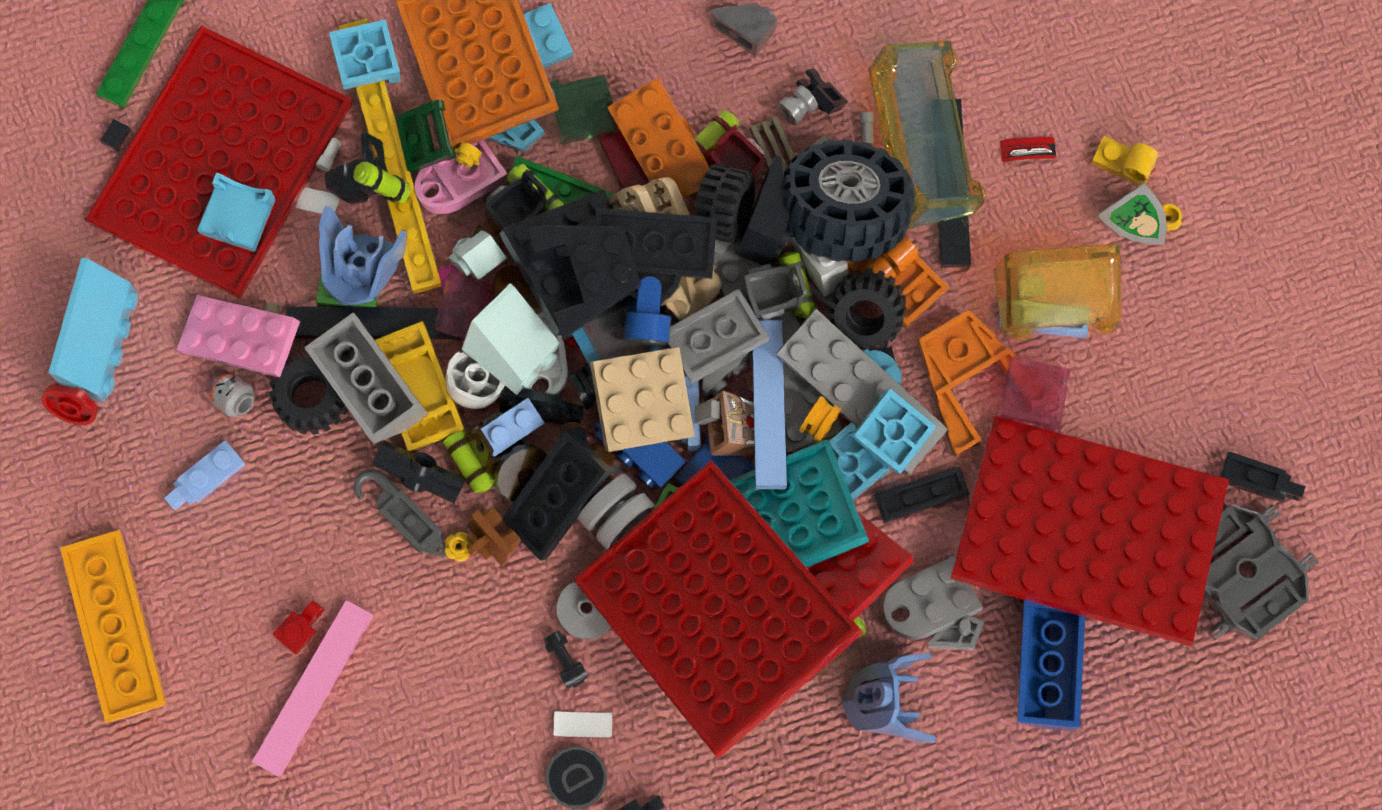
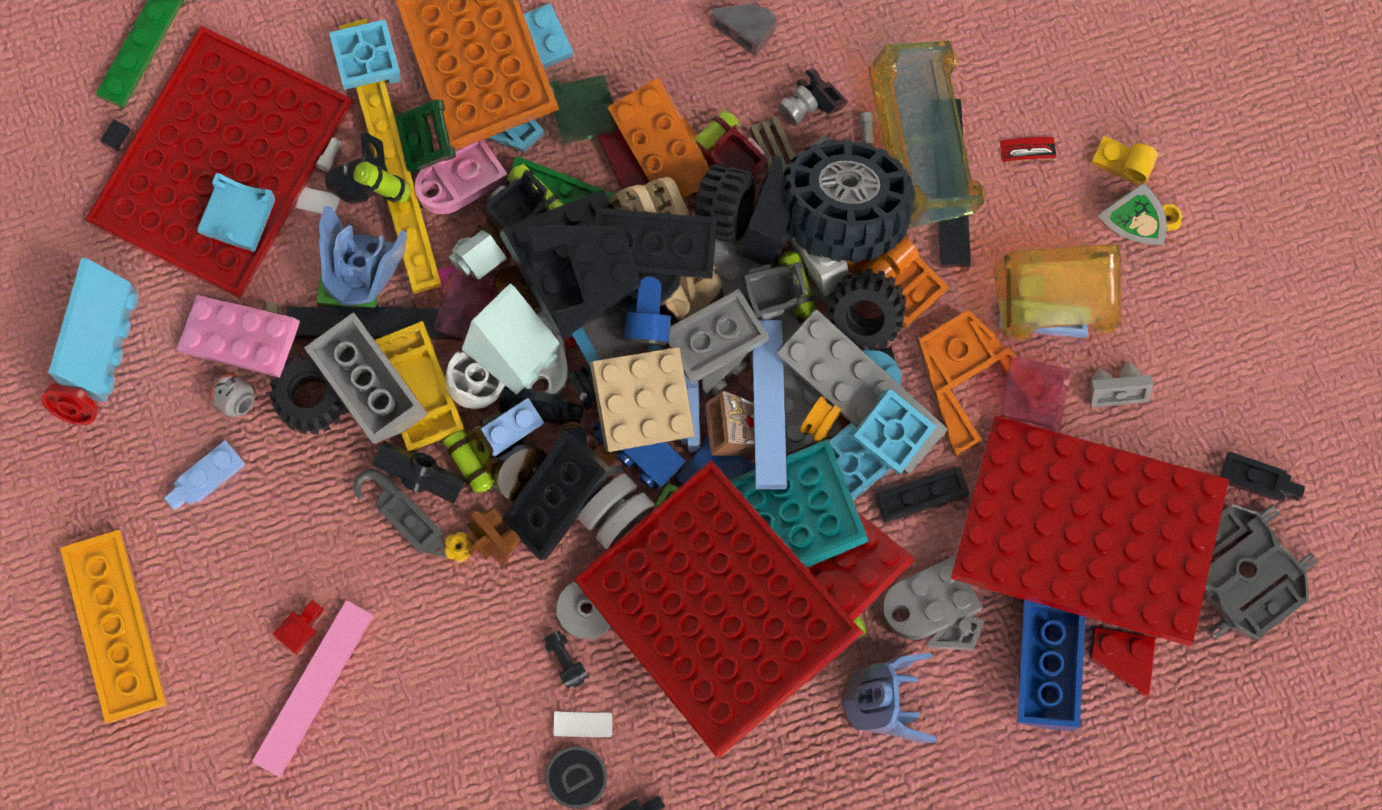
(468, 155): yellow plate -> none
(707, 412): light grey piece -> none
(1125, 656): none -> red wing
(1128, 389): none -> light grey tile

